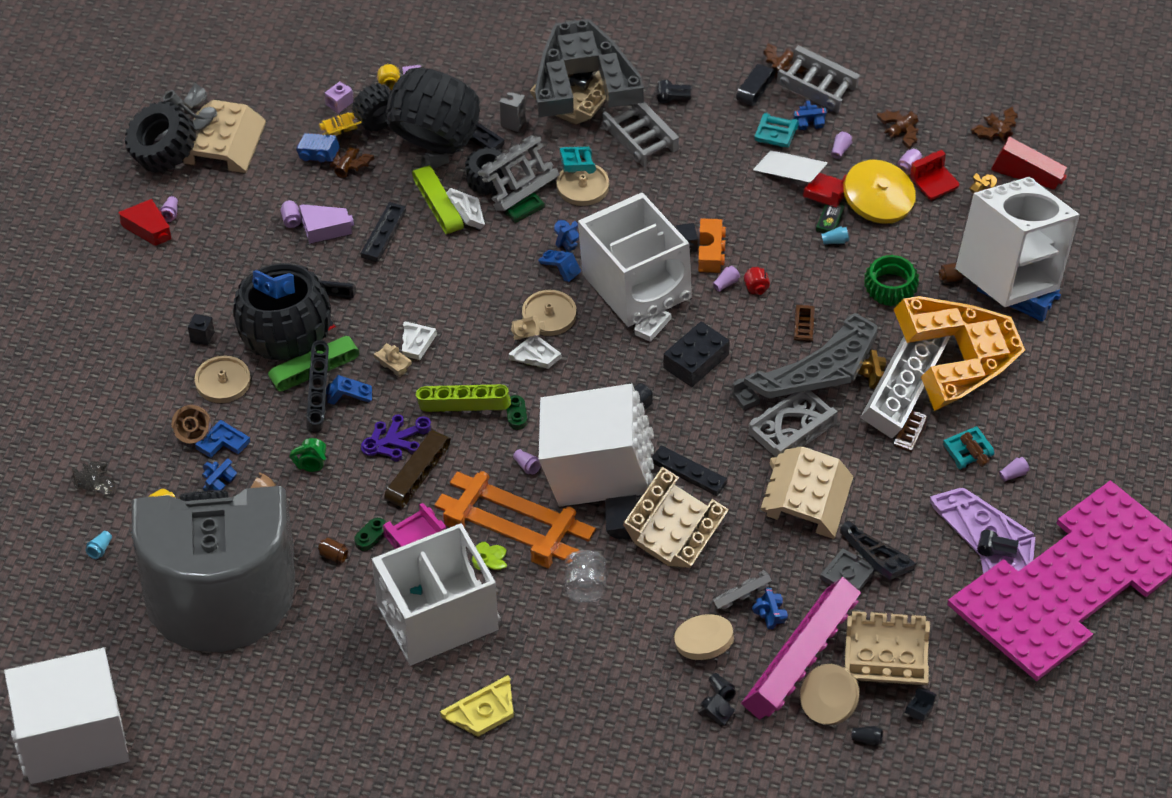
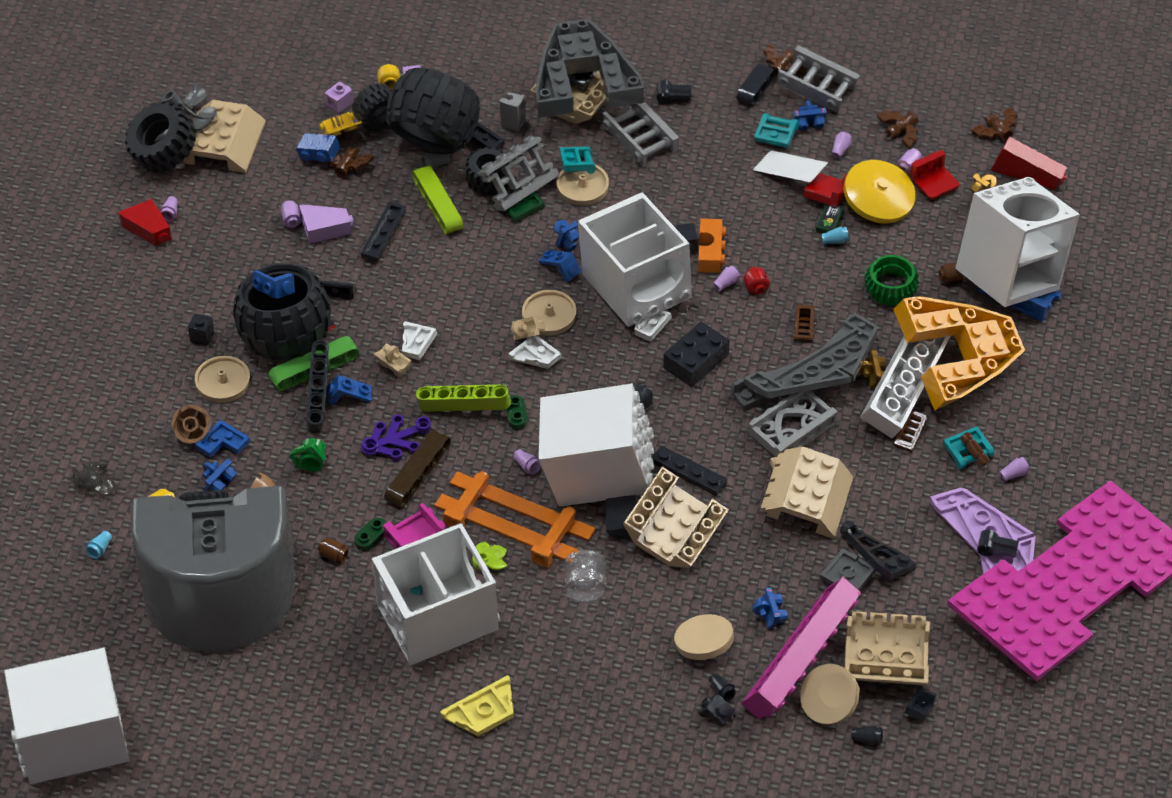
(468, 207): white wing -> none
(725, 599): light grey wing -> none

